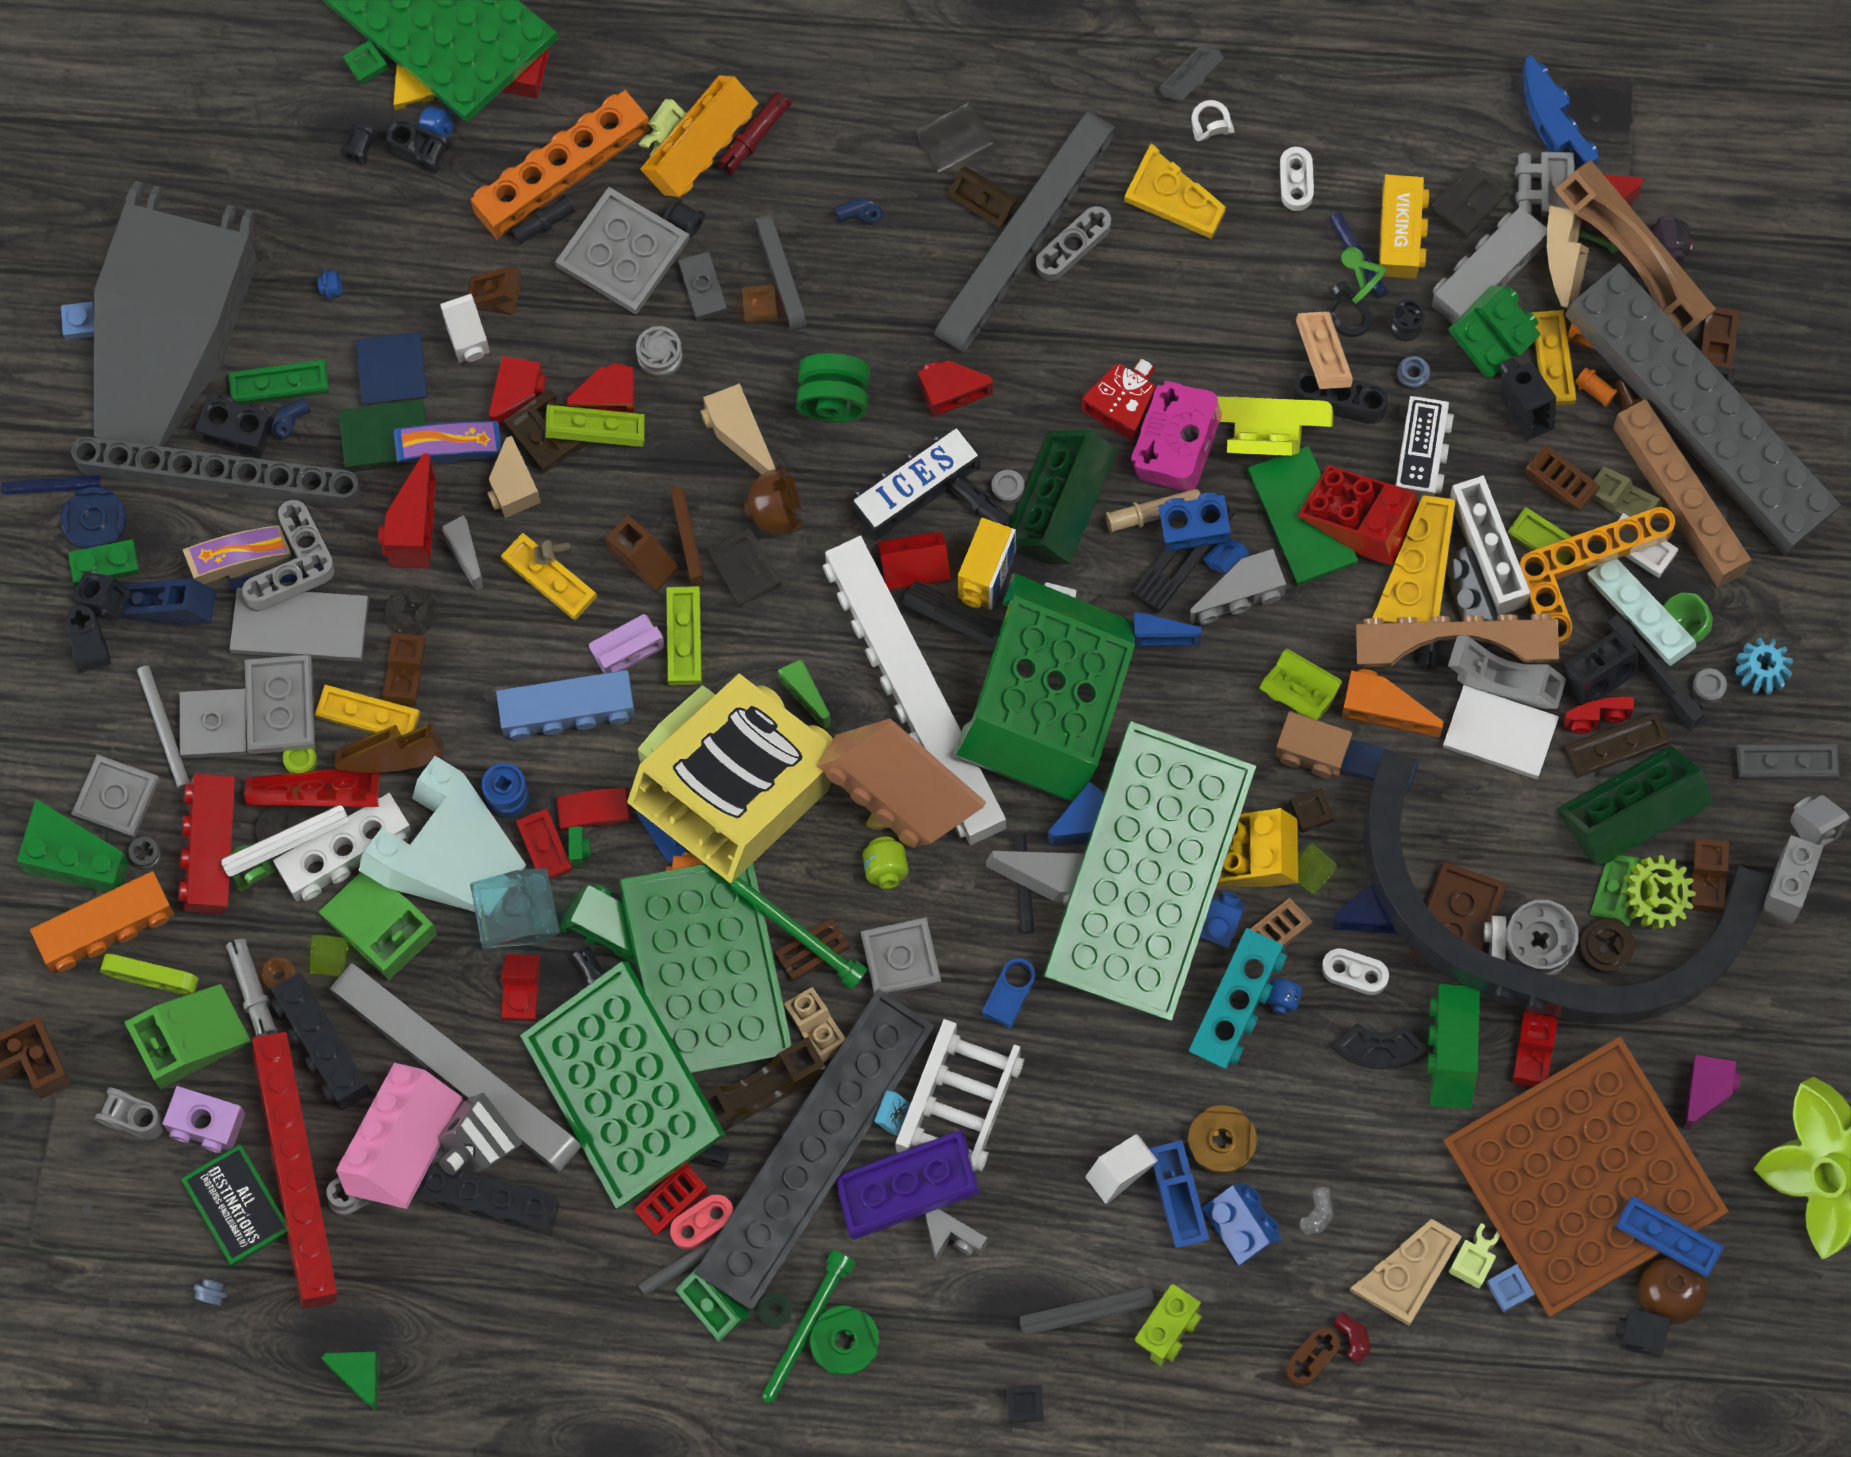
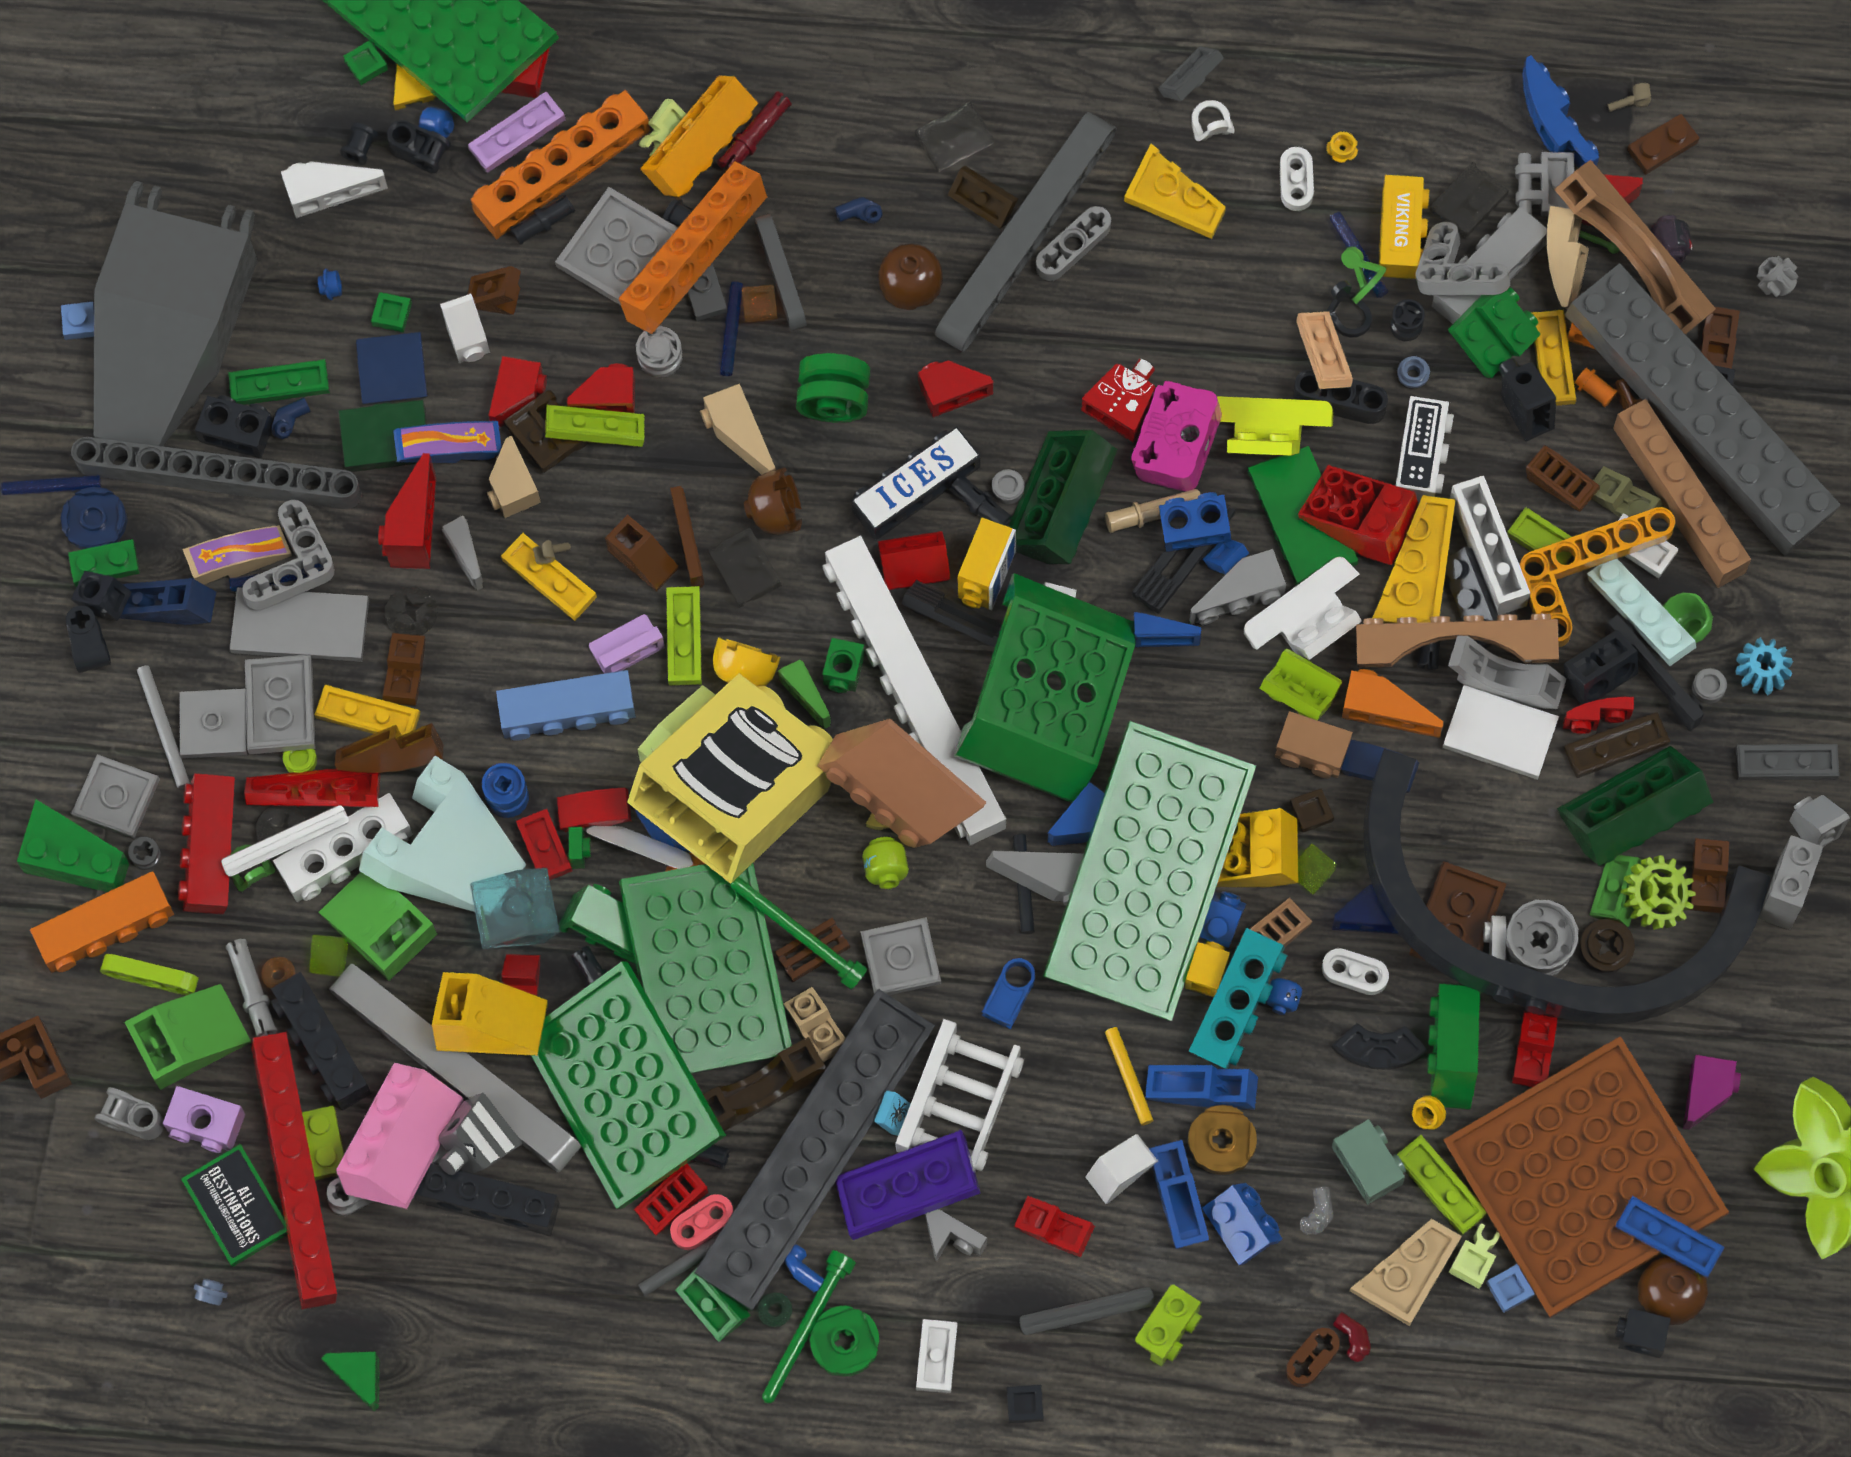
(323, 1141): none -> lime plate
(324, 185): none -> white slope
(391, 312): none -> green plate
(486, 1016): none -> yellow slope
(516, 132): none -> lavender plate
(642, 845): none -> white sticker
(693, 247): none -> orange brick
(731, 329): none -> clear blue bar
(735, 658): none -> yellow cylinder
(800, 1271): none -> blue arm
(843, 652): none -> green brick
(910, 276): none -> reddish brown cylinder
(936, 1356): none -> white plate
(1053, 1226): none -> red slope
(1129, 1076): none -> yellow bar
(1202, 1086): none -> blue slope
(1207, 968): none -> yellow brick
(1309, 614): none -> white plate
(1342, 139): none -> yellow plate
(1369, 1161): none -> sand green brick
(1423, 1118): none -> yellow plate
(1432, 274): none -> light grey beam
(1441, 1185): none -> lime tile
(1640, 98): none -> dark tan hand
(1663, 144): none -> reddish brown plate
(1777, 276): none -> light grey gear

